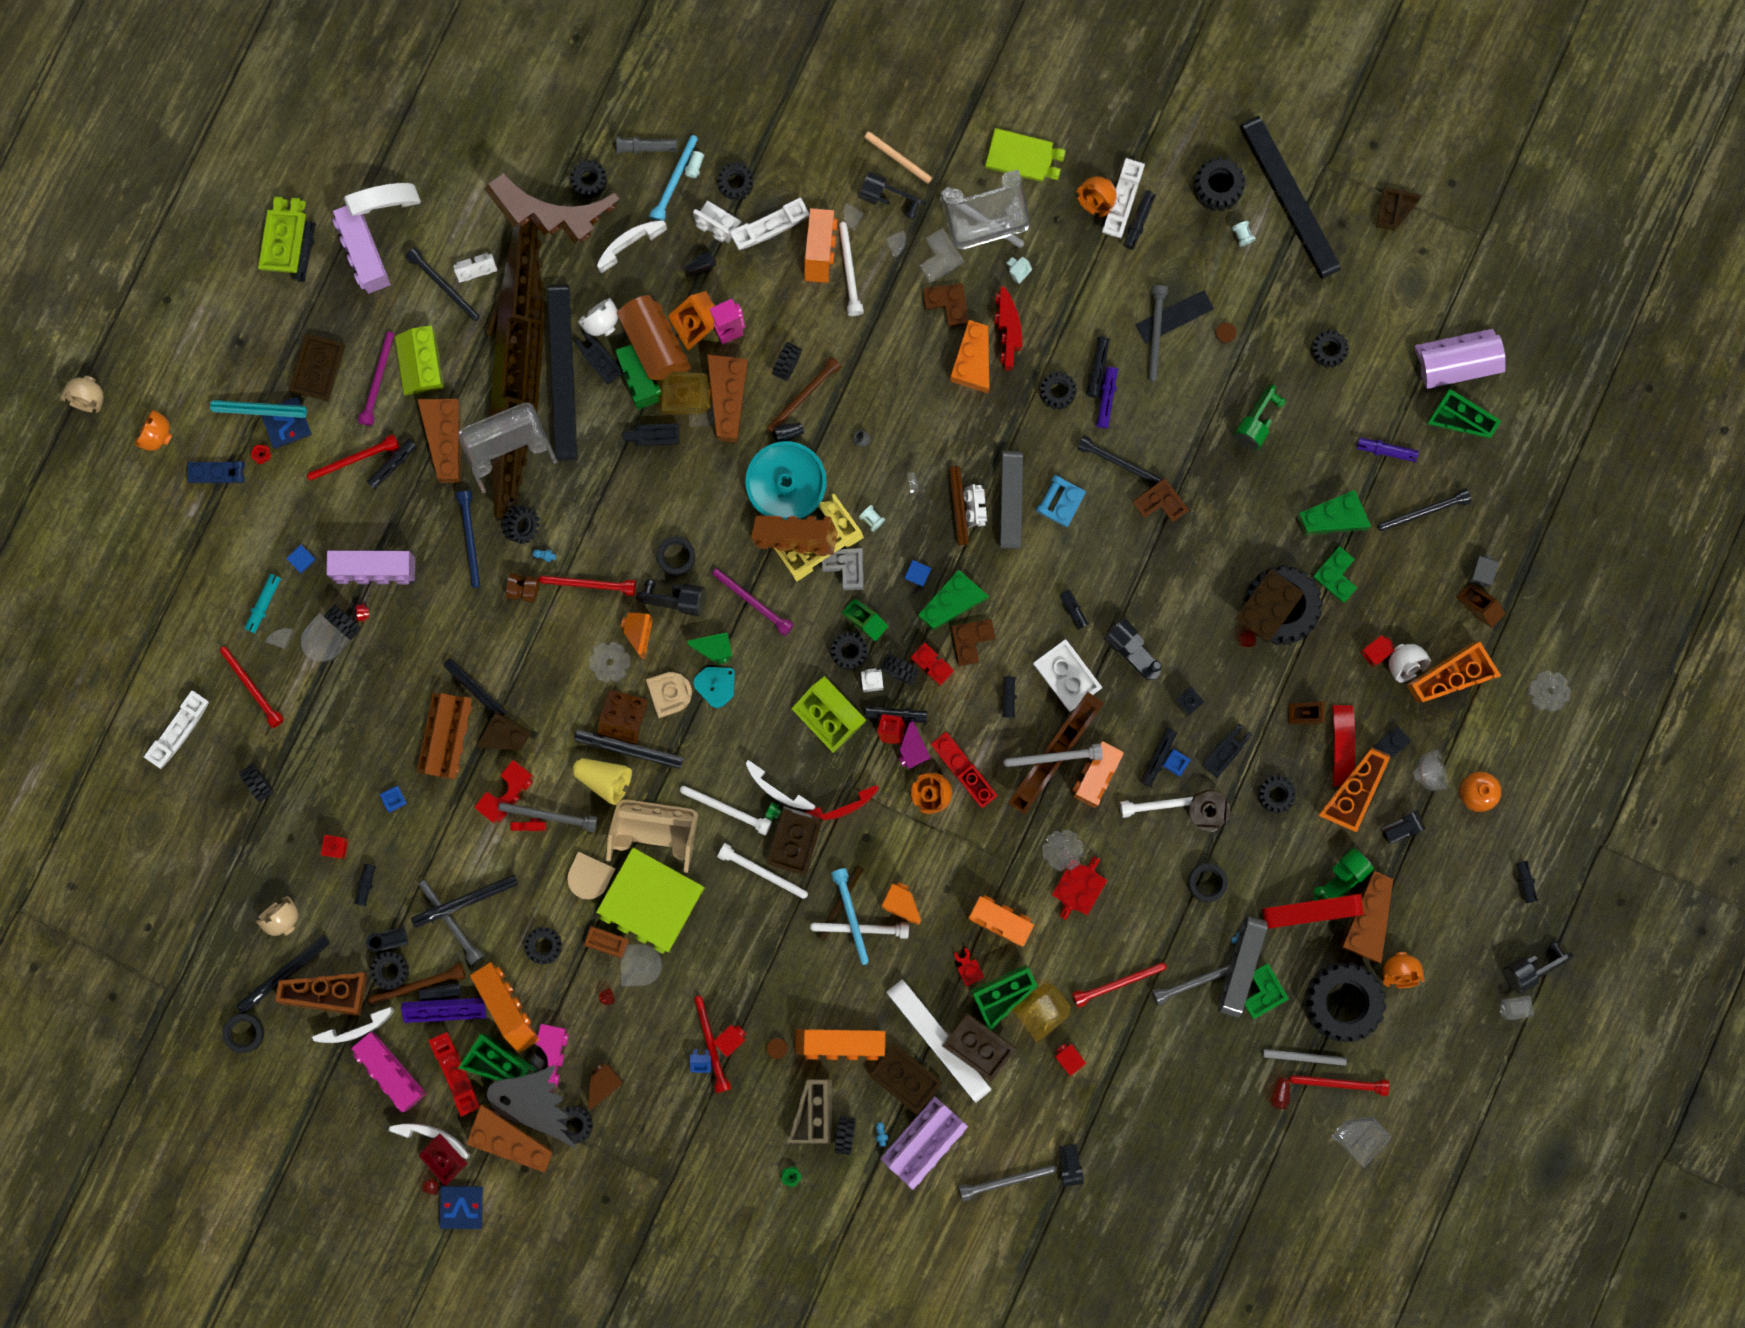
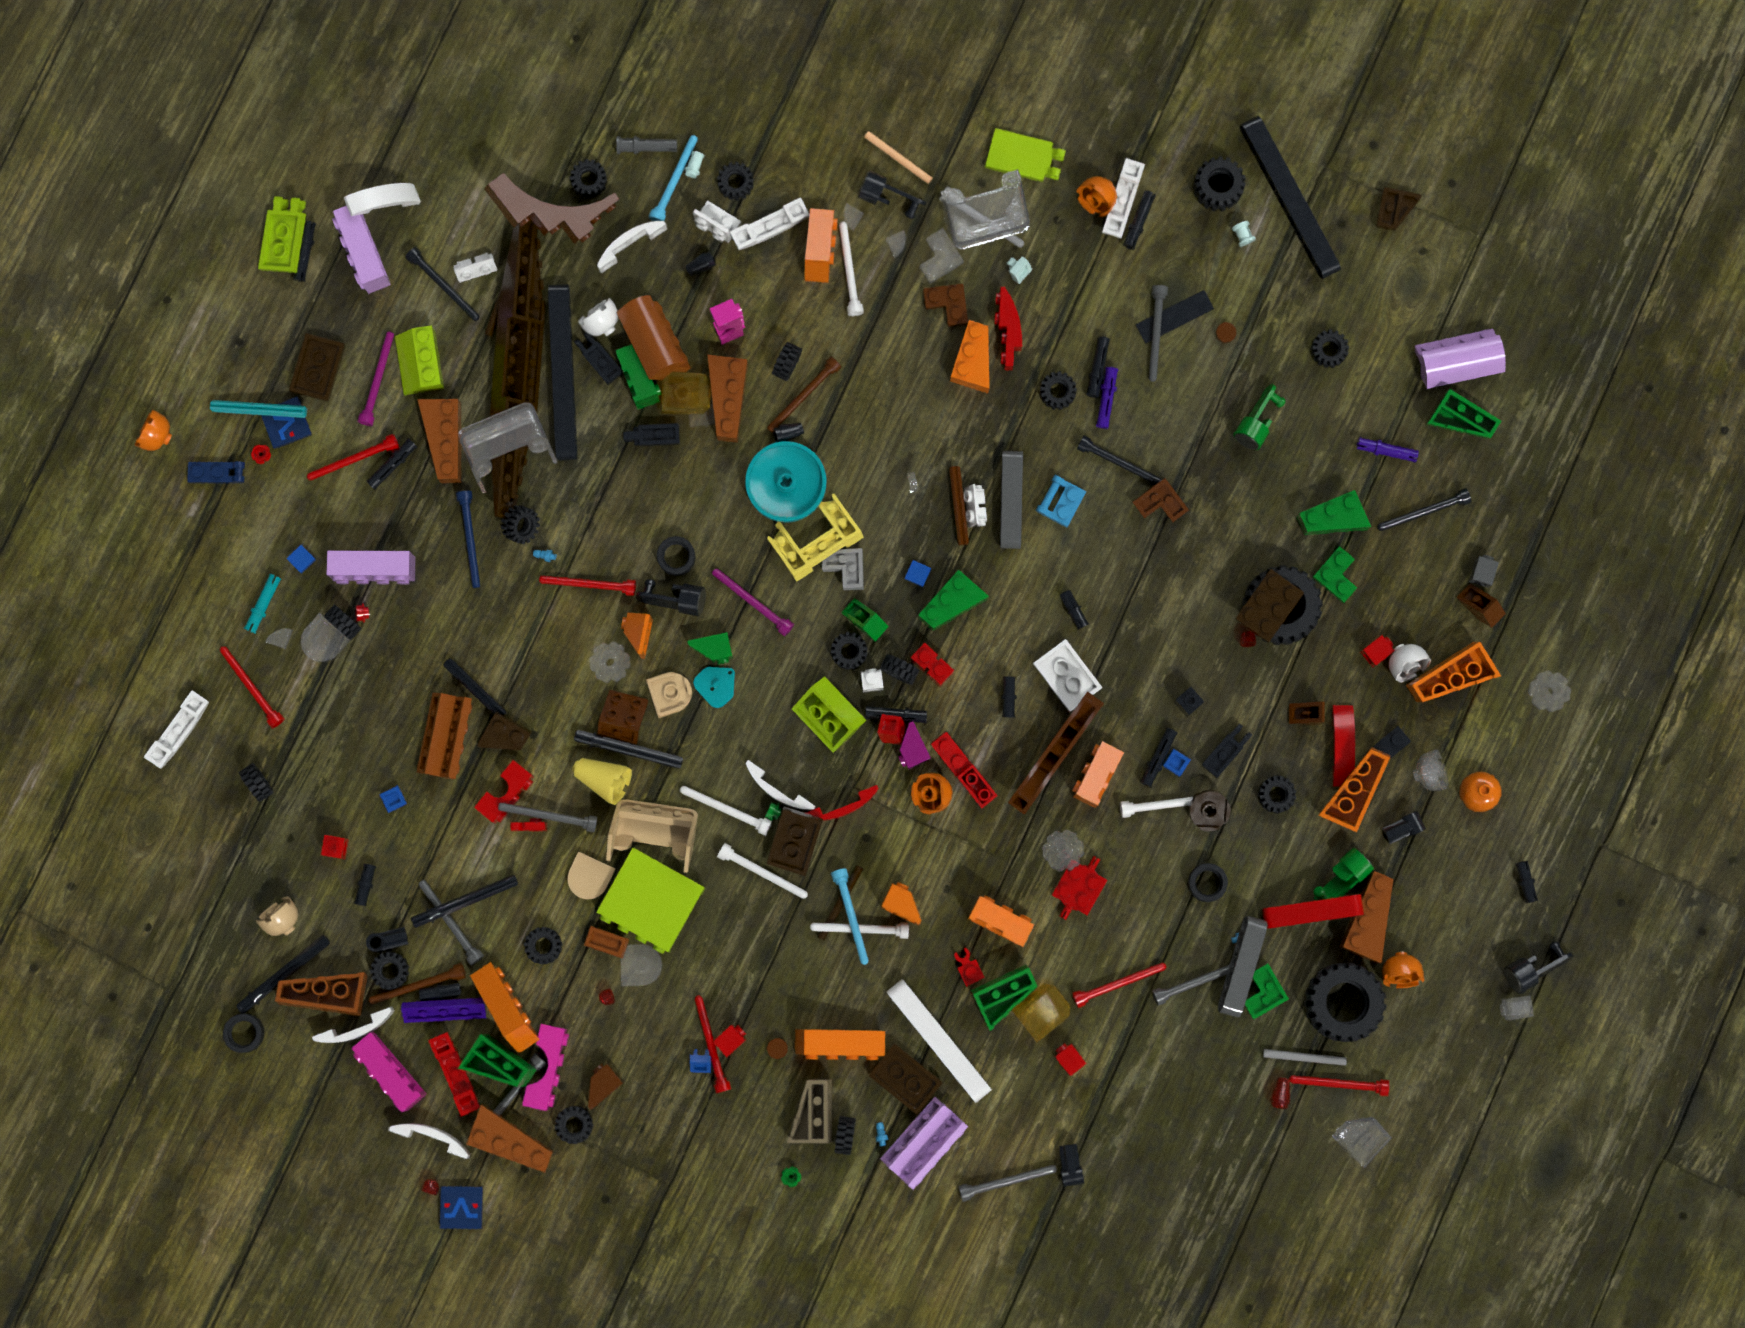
(83, 394): tan cylinder -> none
(442, 1159): dark red tile -> none
(522, 587): reddish brown wheel -> none
(531, 1103): dark grey piece -> none
(693, 319): orange slope -> none
(795, 534): dark orange wedge -> none
(861, 438): dark grey hinge -> none
(872, 518): light aqua bush -> none
(966, 638): reddish brown plate -> none
(978, 1046): dark brown plate -> none
(1093, 752): light grey piece -> none
(1124, 638): black piece -> none

